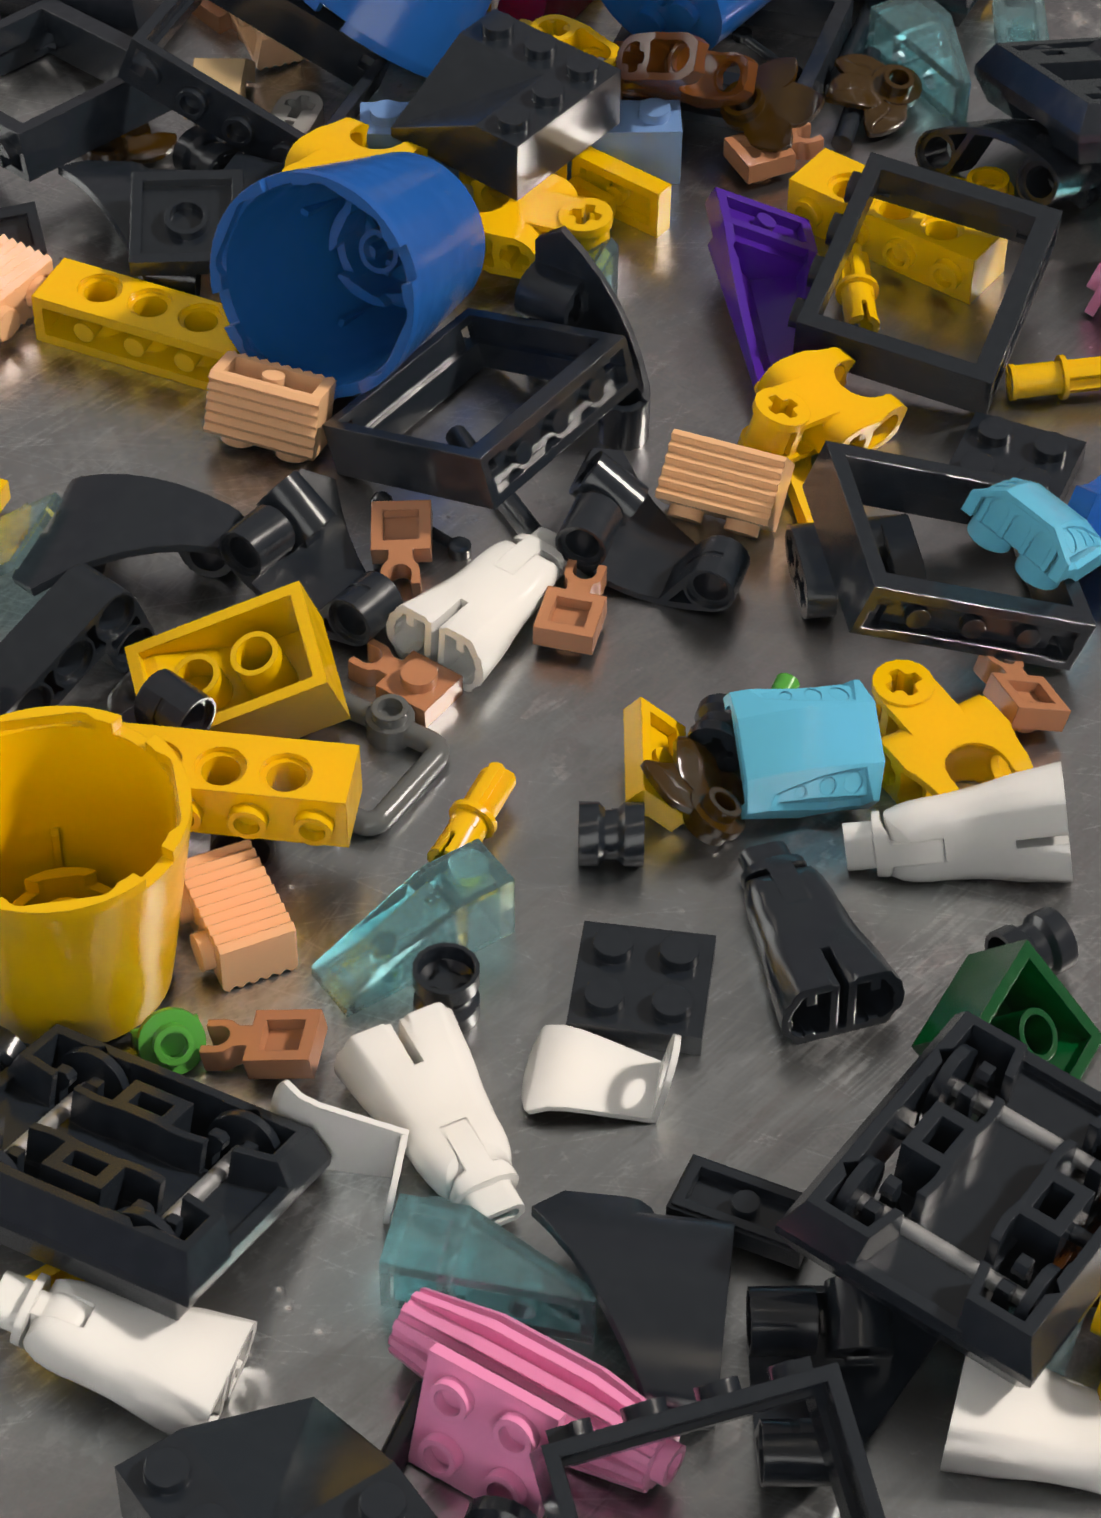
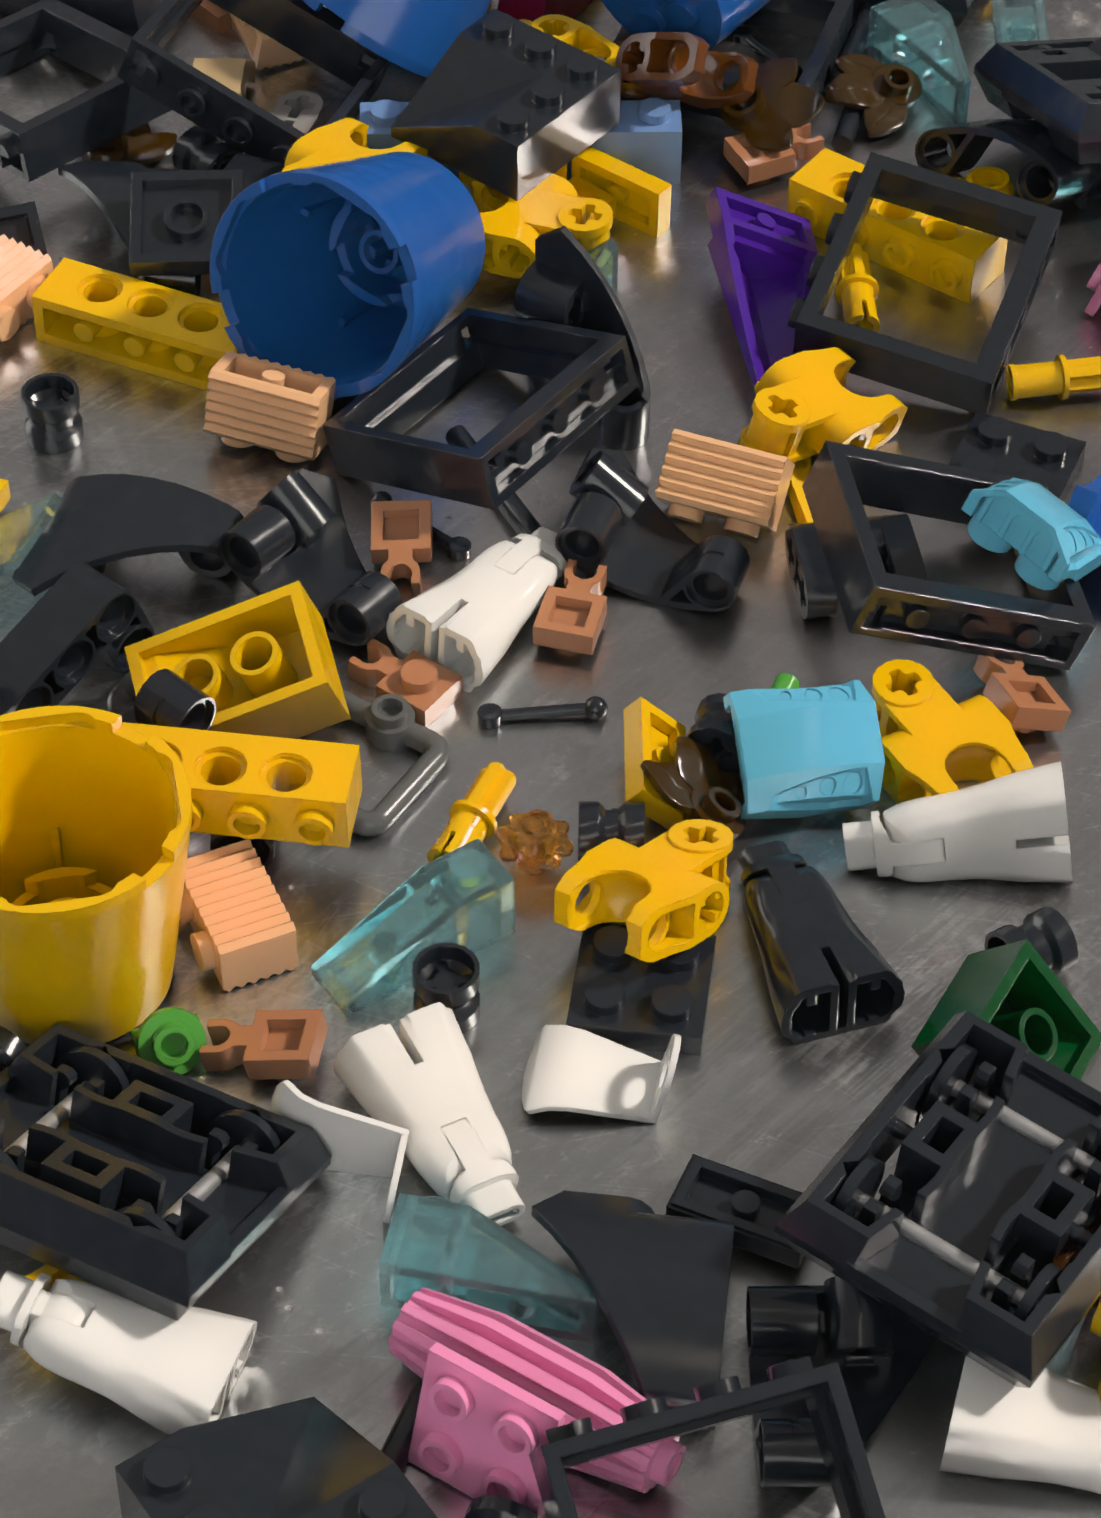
(52, 423): none -> black wheel
(491, 715): none -> black hinge
(534, 841): none -> clear orange plant
(664, 891): none -> yellow piece

